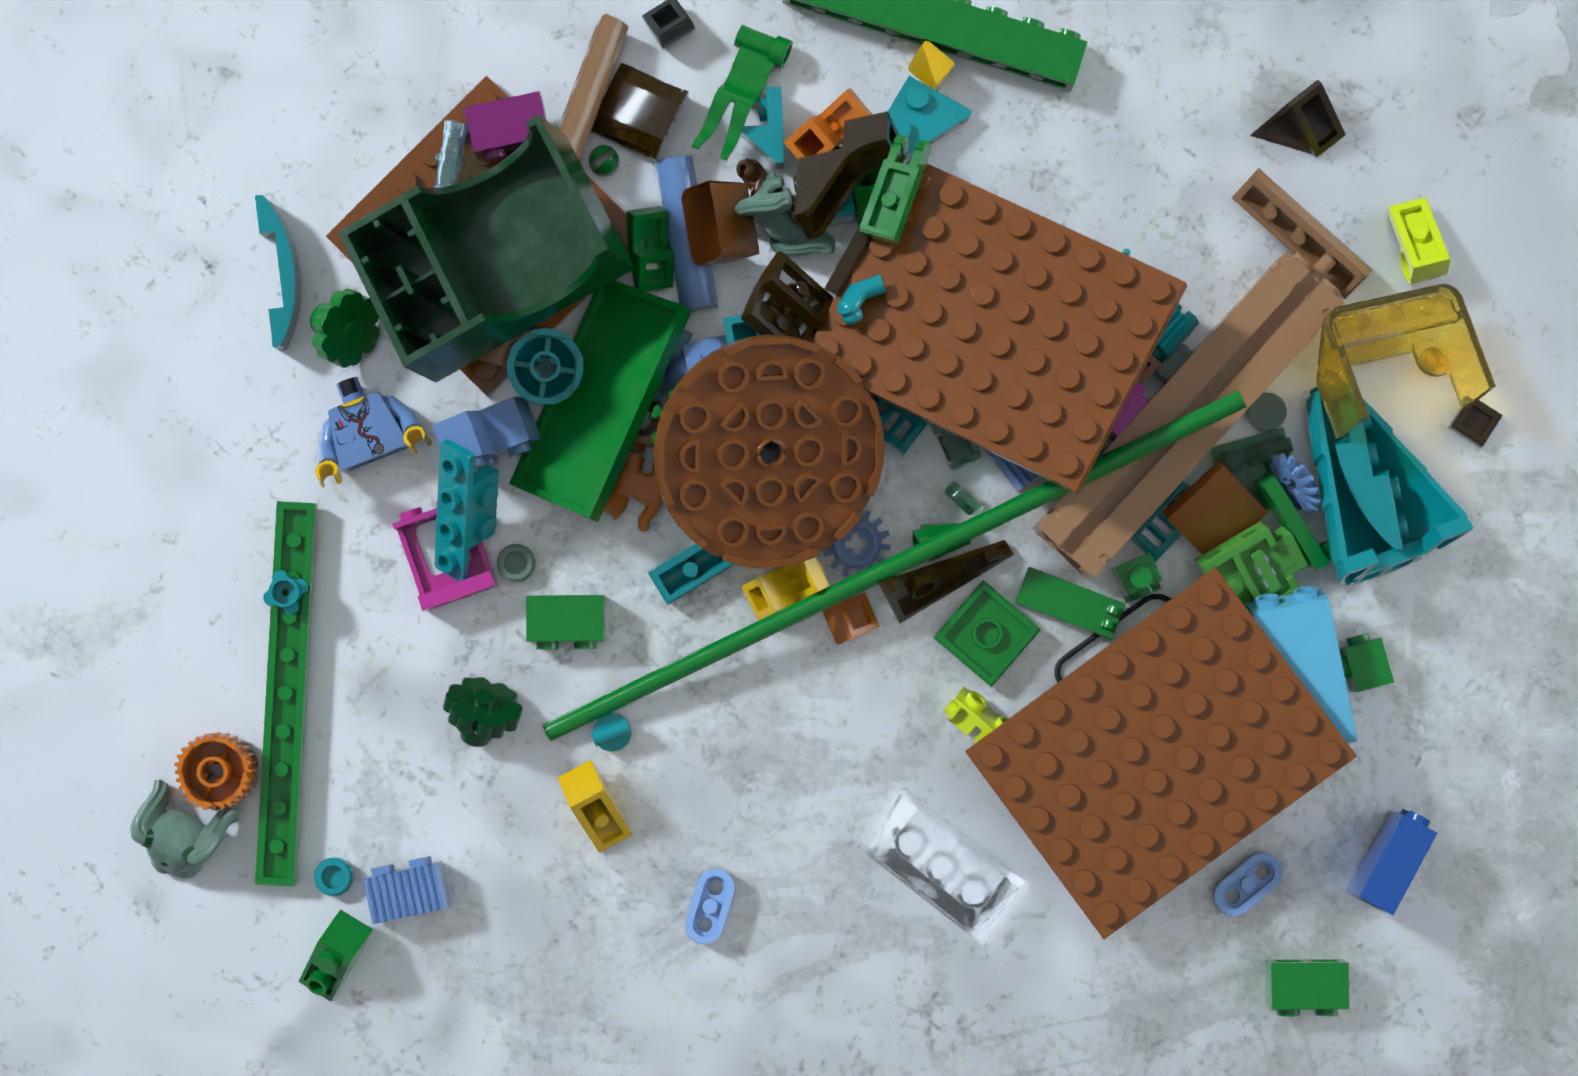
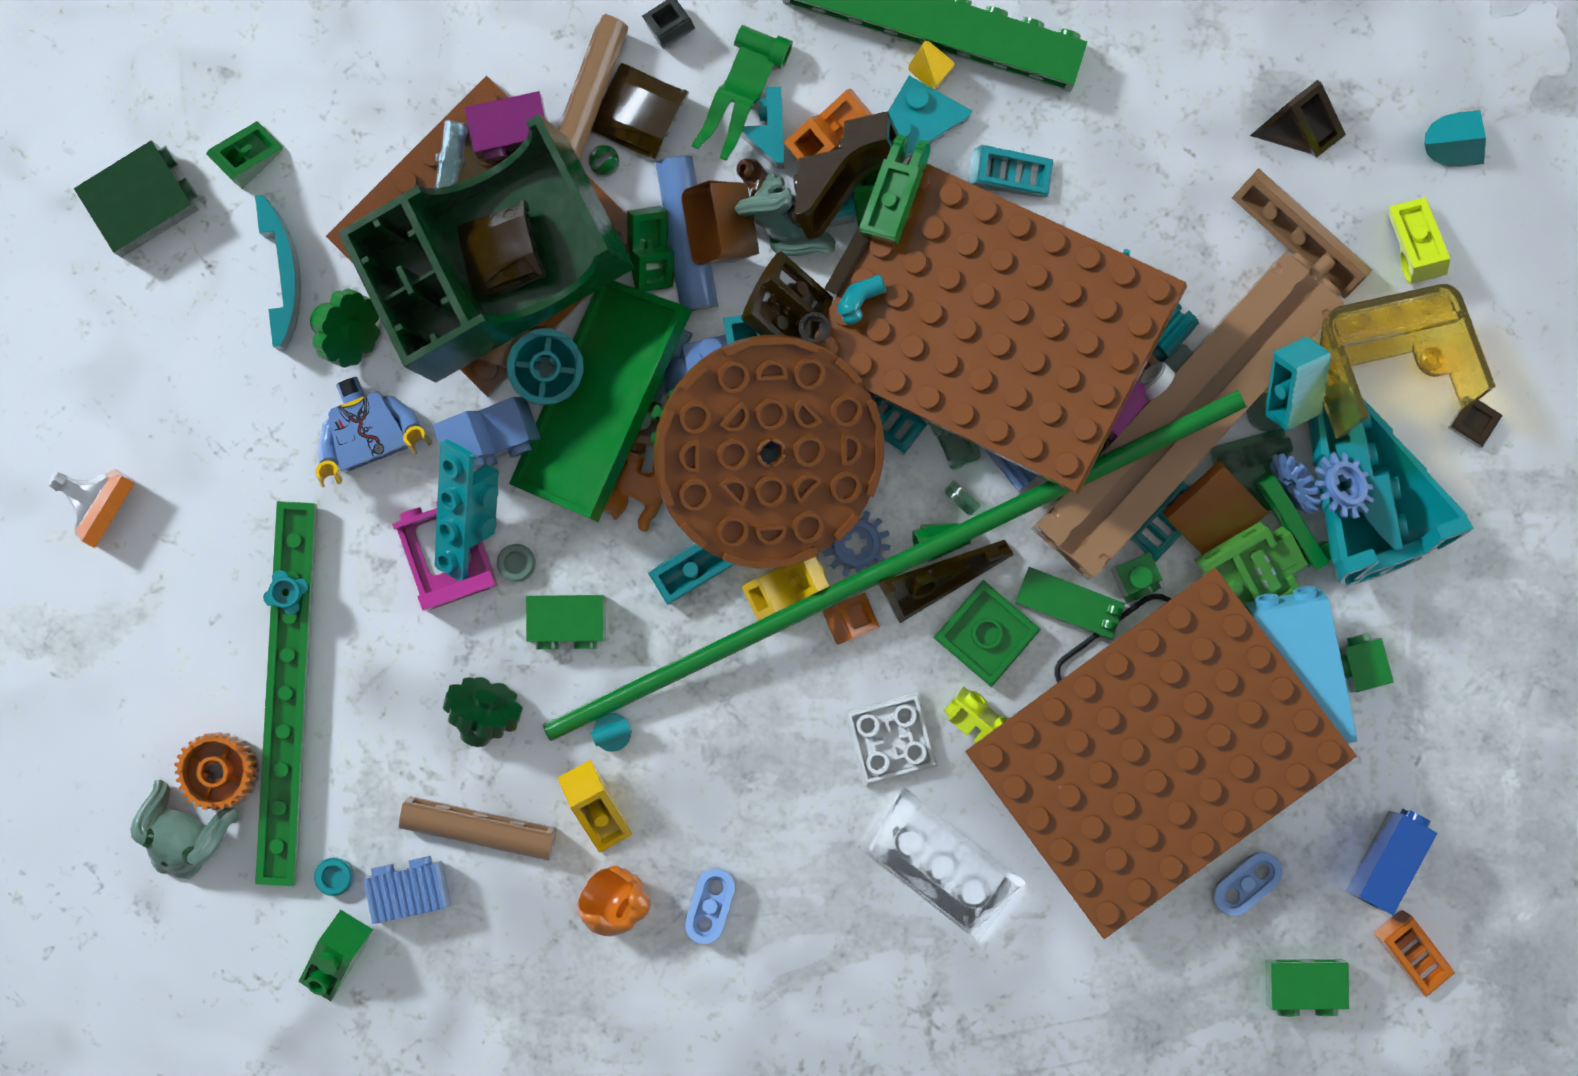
(93, 501): none -> piece
(137, 198): none -> dark green brick
(245, 153): none -> green slope
(477, 828): none -> medium nougat brick
(500, 252): none -> dark brown slope
(612, 901): none -> orange hair
(806, 324): none -> clear smoke hinge
(891, 739): none -> white tile
(993, 182): none -> teal slope
(1156, 379): none -> white tile
(1297, 383): none -> teal brick
(1357, 490): none -> medium blue gear
(1400, 932): none -> orange slope
(1457, 139): none -> teal brick

